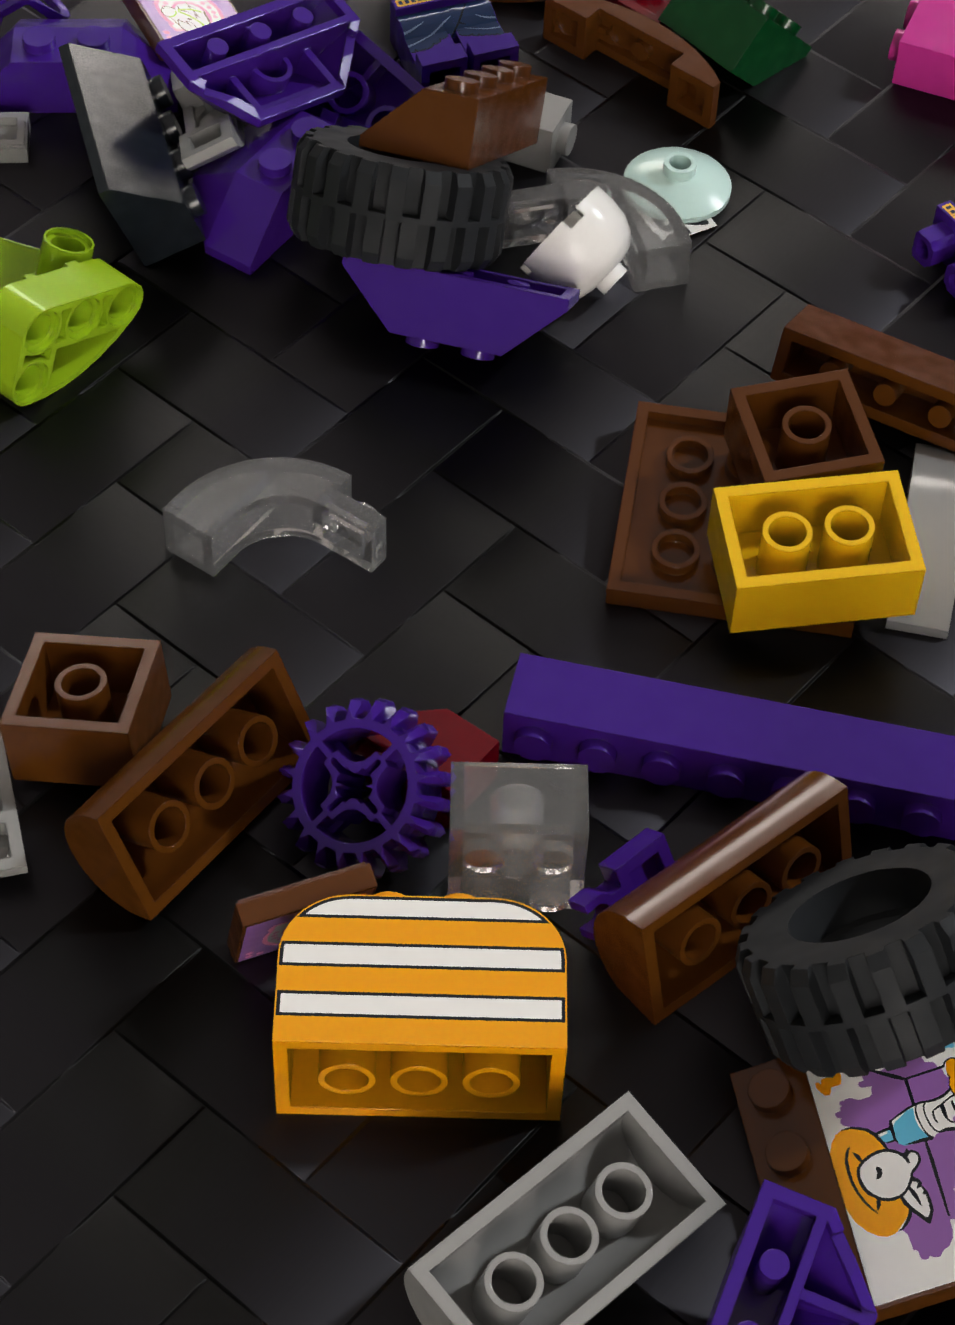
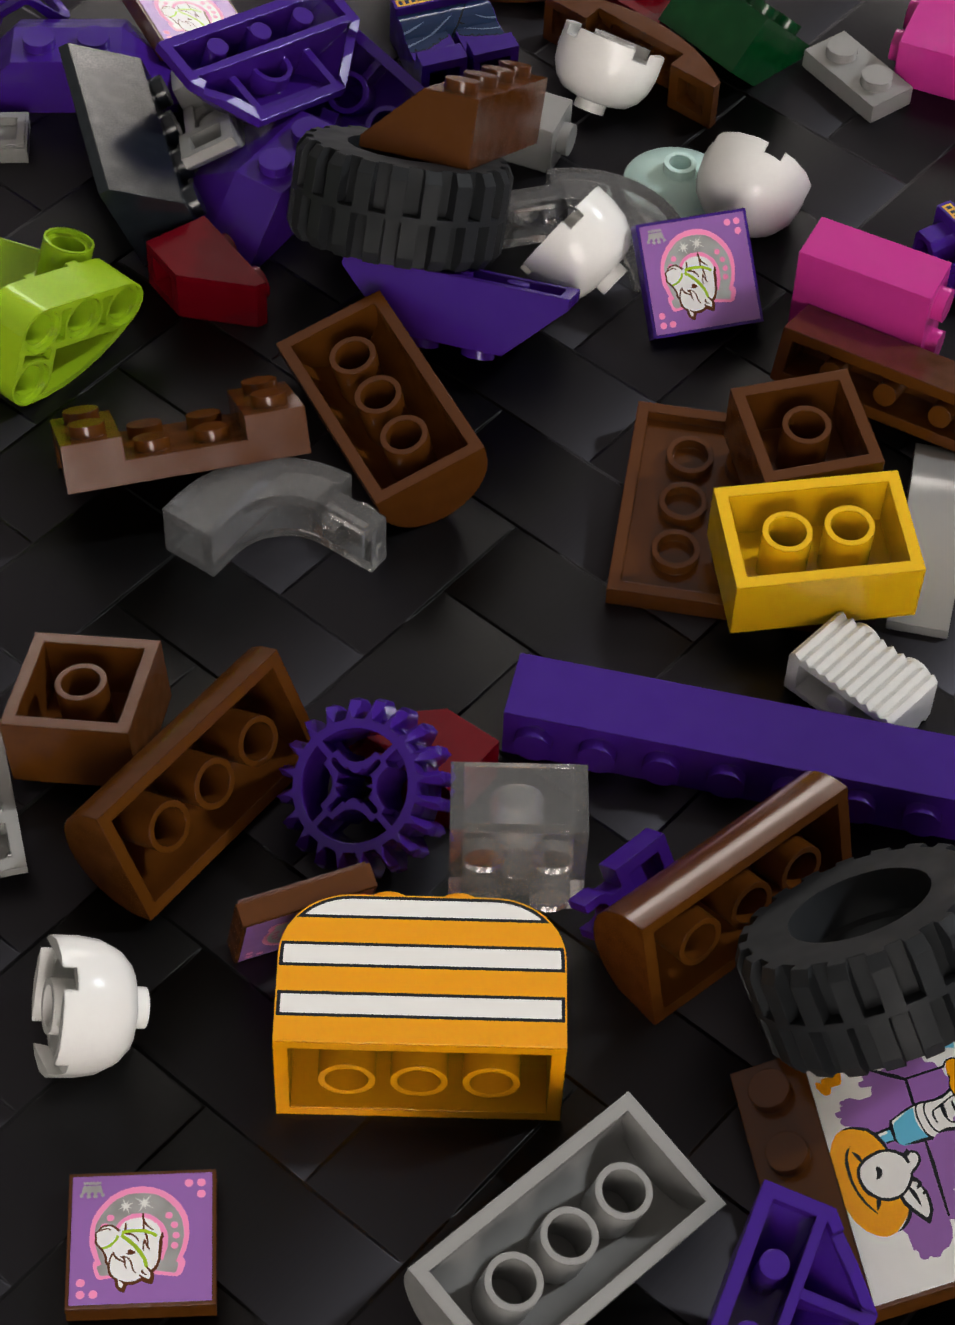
(86, 1006): none -> white cylinder
(141, 1245): none -> tile
(207, 276): none -> dark red slope
(262, 425): none -> reddish brown piece
(387, 412): none -> reddish brown brick
(604, 68): none -> white cylinder
(697, 274): none -> tile
(742, 175): none -> white cylinder
(855, 674): none -> white brick
(857, 76): none -> light grey plate
(874, 283): none -> dark pink brick

